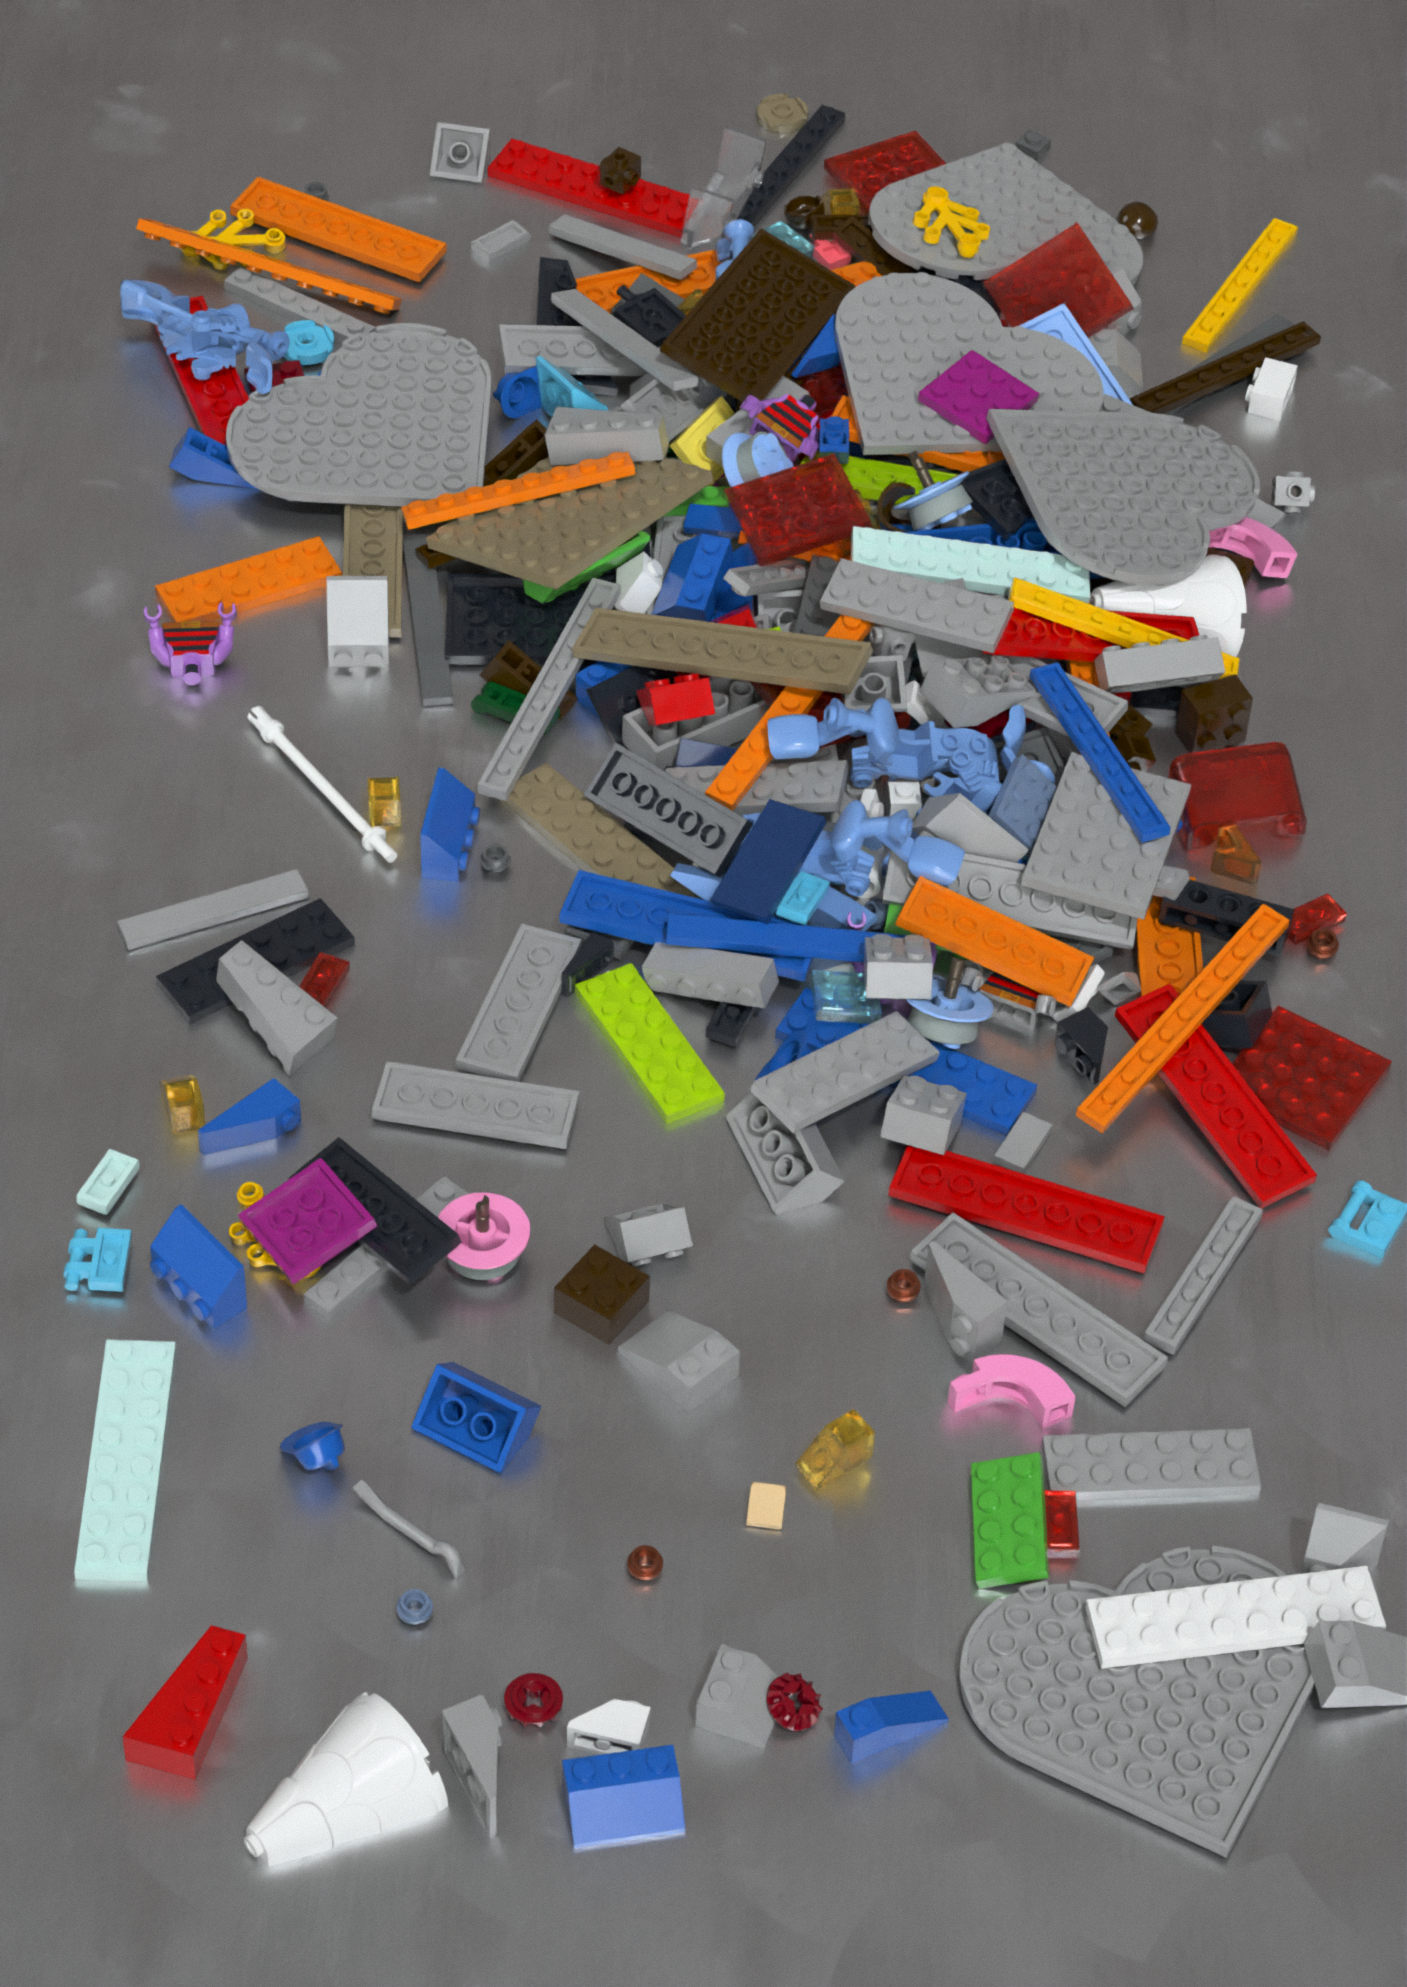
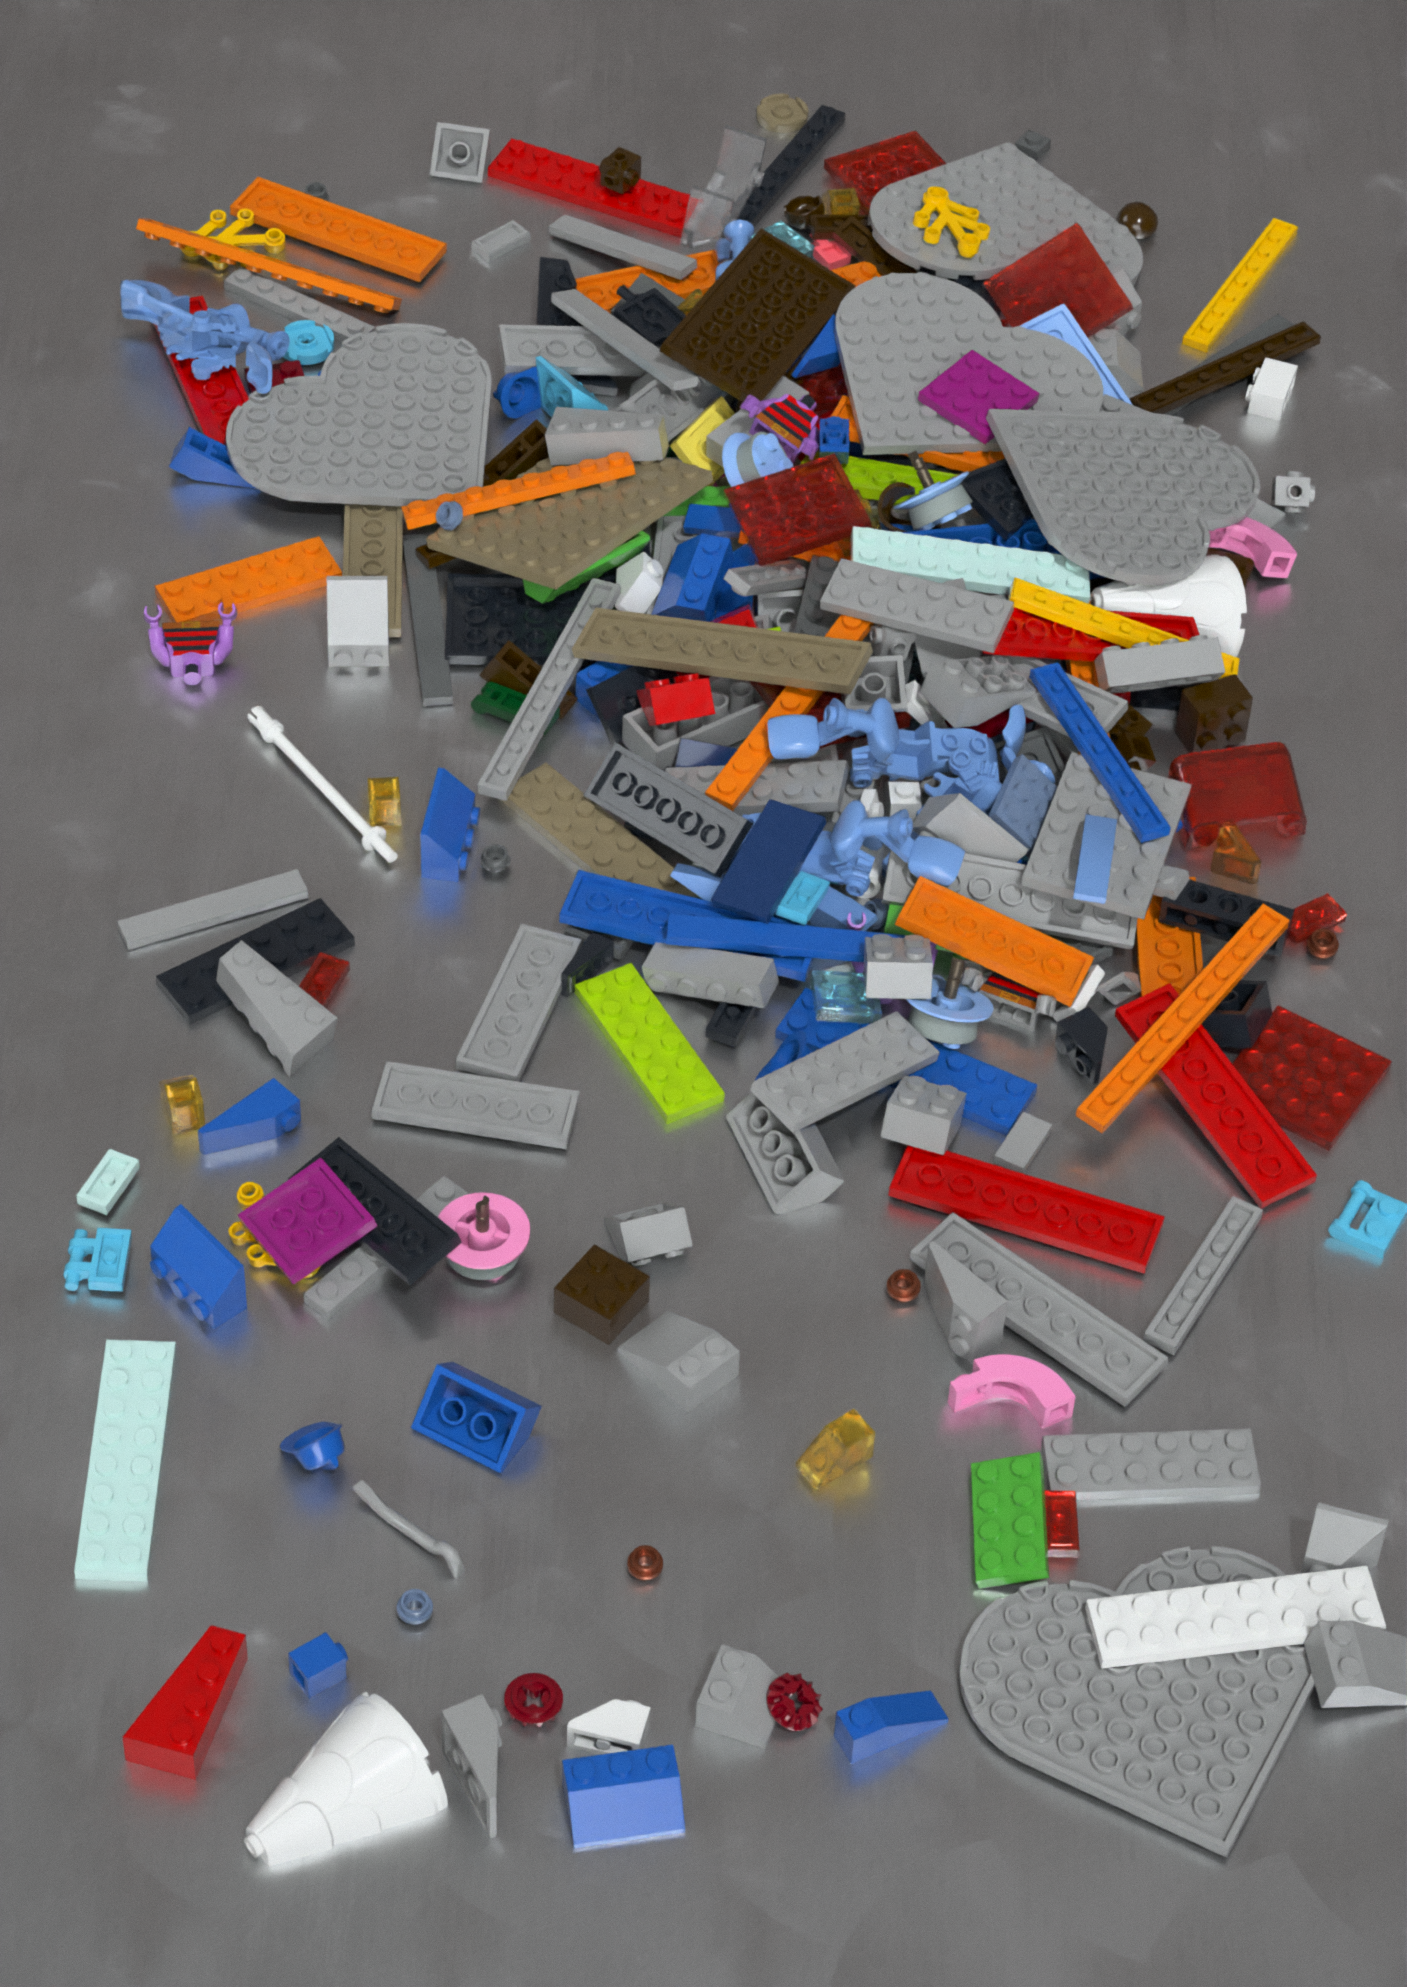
(318, 1665): none -> blue brick
(449, 515): none -> sand blue plate
(766, 1505): tan slope -> none
(1095, 859): none -> medium blue slope

